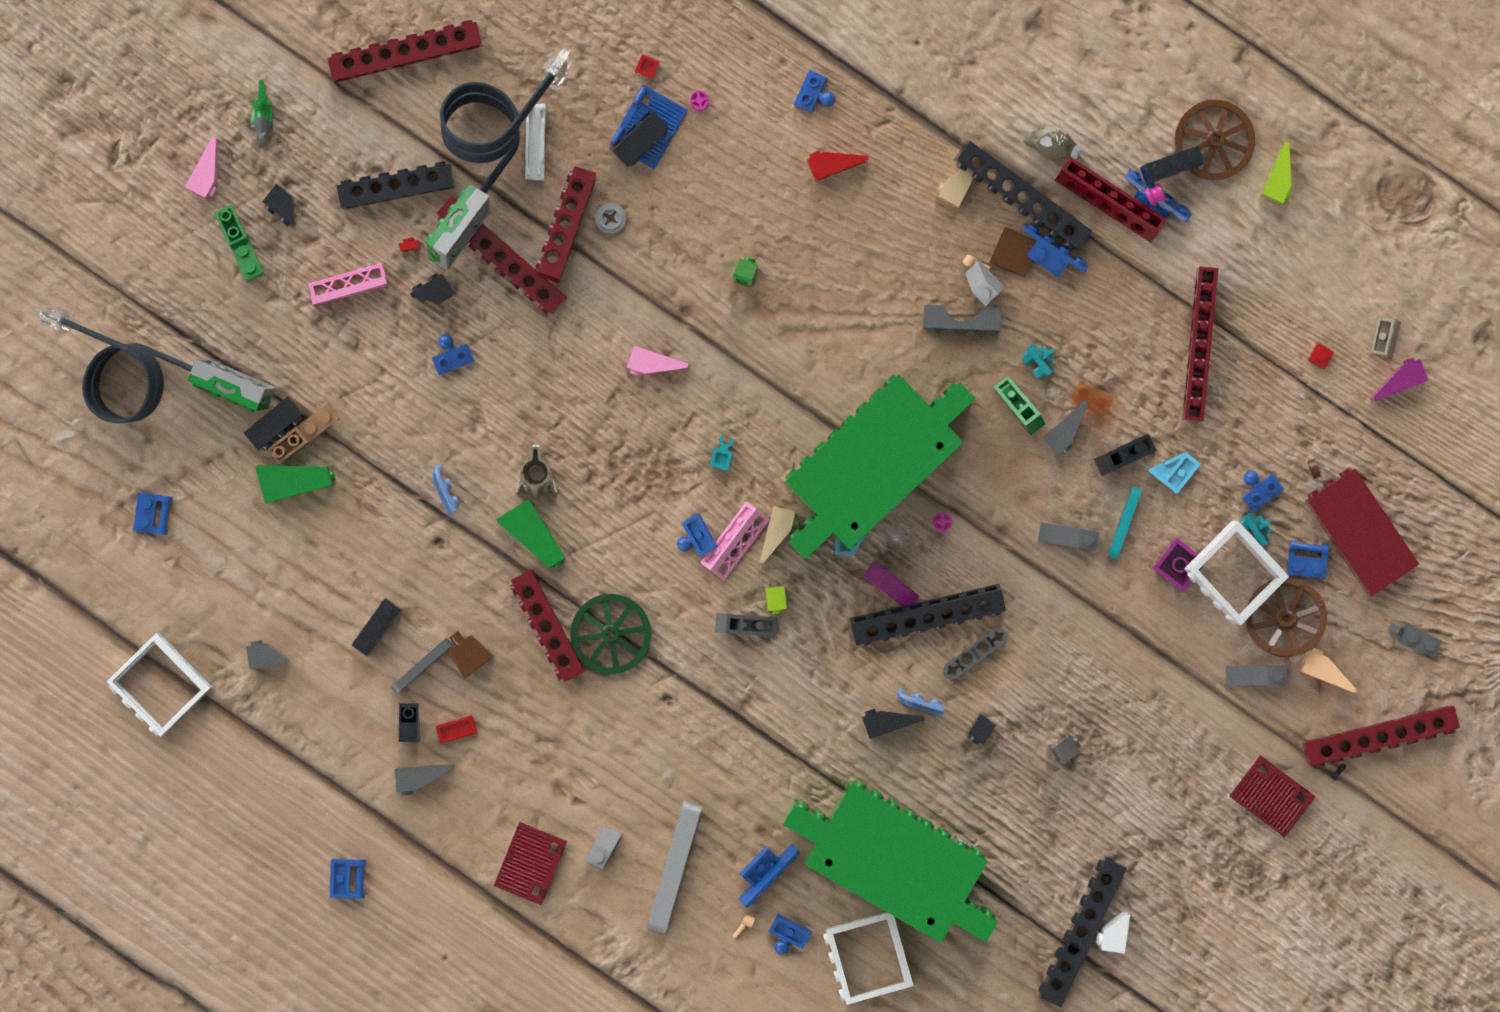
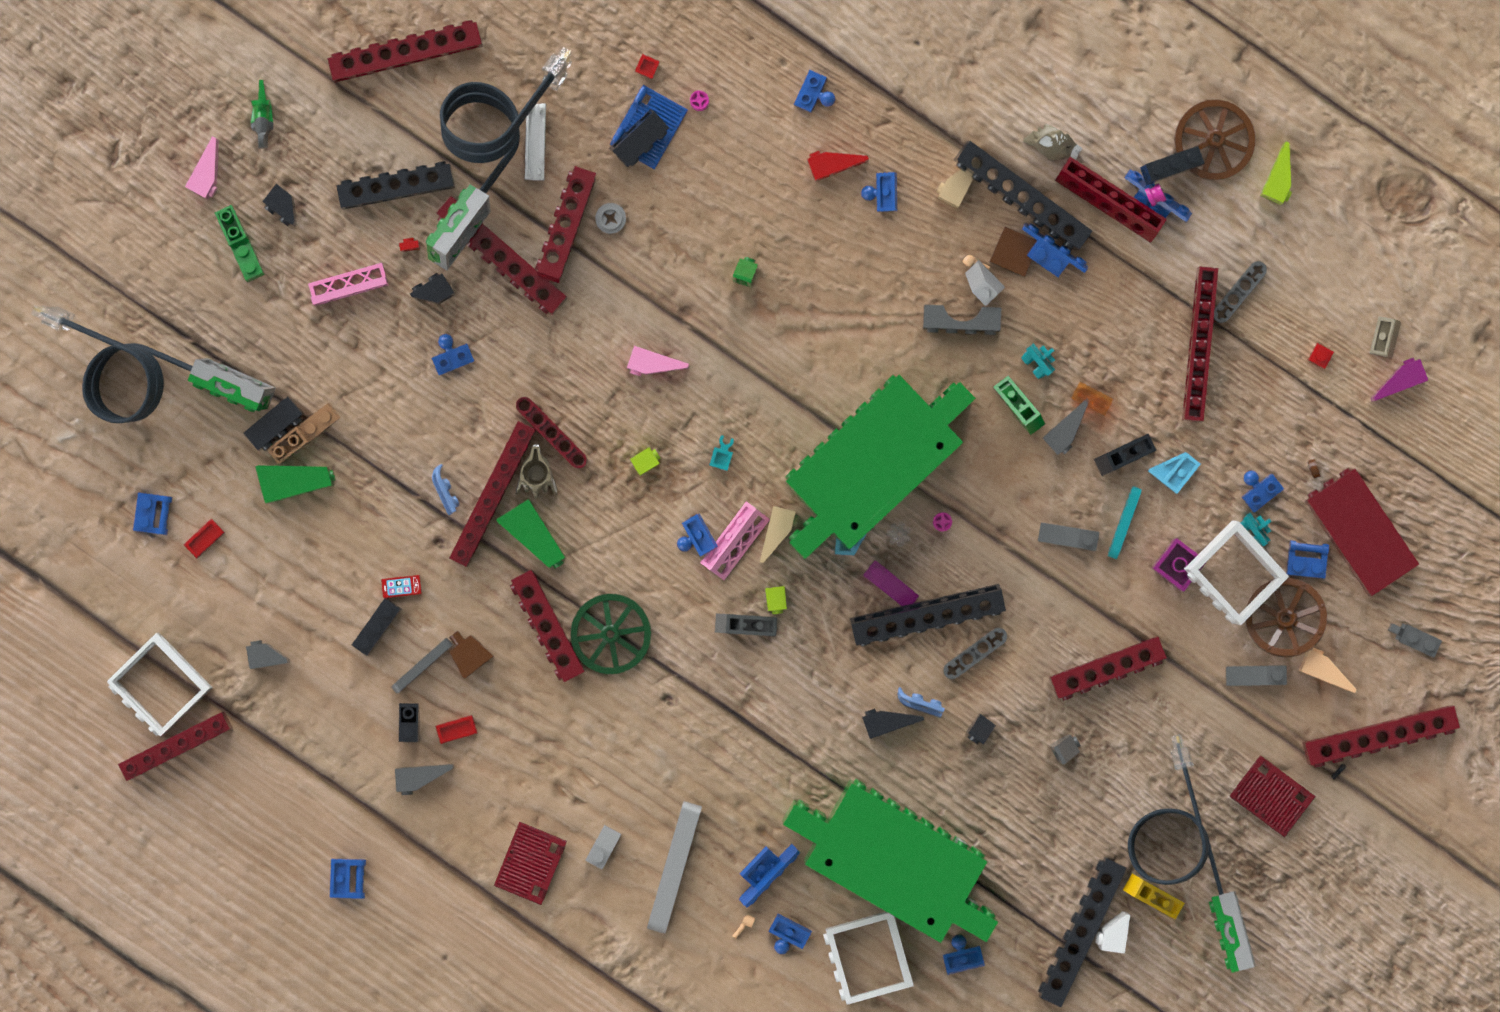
(175, 746): none -> dark red brick
(204, 538): none -> red tile
(401, 586): none -> tile
(492, 494): none -> dark red brick
(544, 426): none -> dark red beam
(645, 461): none -> lime brick
(885, 192): none -> blue plate
(964, 958): none -> blue plate
(1152, 646): none -> dark red brick
(1153, 896): none -> yellow slope
(1225, 905): none -> piece
(1239, 292): none -> dark grey beam

